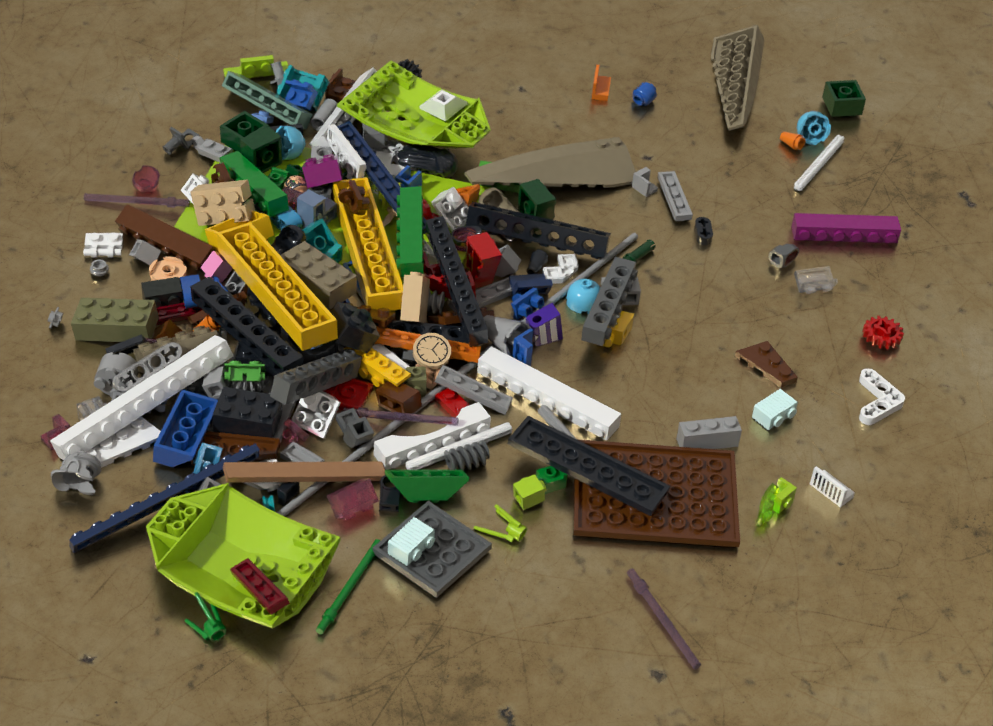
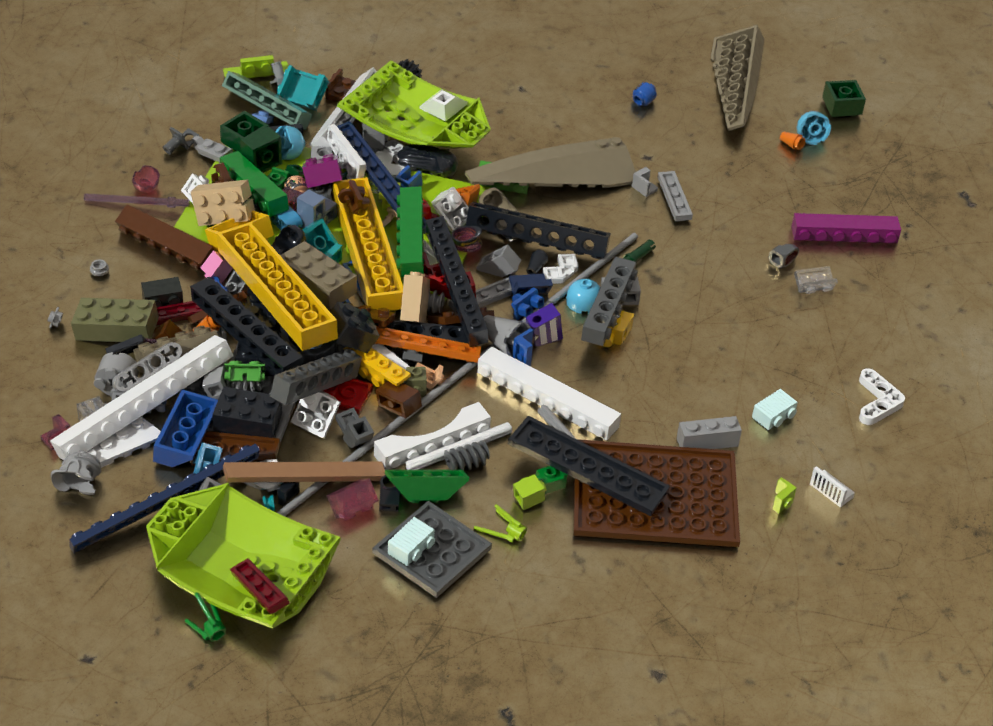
(103, 244): white plate -> none
(144, 252): light grey panel -> none
(160, 269): light nougat plate -> none
(186, 282): blue beam -> none
(295, 431): clear pink tile -> none
(297, 453): light grey tile -> none
(301, 94): blue bracket -> none
(323, 114): light grey pin -> none
(331, 613): green bar -> none
(364, 412): bar -> none
(431, 350): tan tile -> none
(451, 401): red plate -> none
(473, 389): light grey tile -> none
(482, 258): red wedge -> none
(536, 200): dark green brick -> none
(600, 86): orange panel -> none
(642, 588): bar -> none
(705, 230): black beam -> none
(766, 505): clear neon green slope -> none
(769, 362): reddish brown wing -> none
(819, 163): white axle -> none
(883, 332): red gear -> none

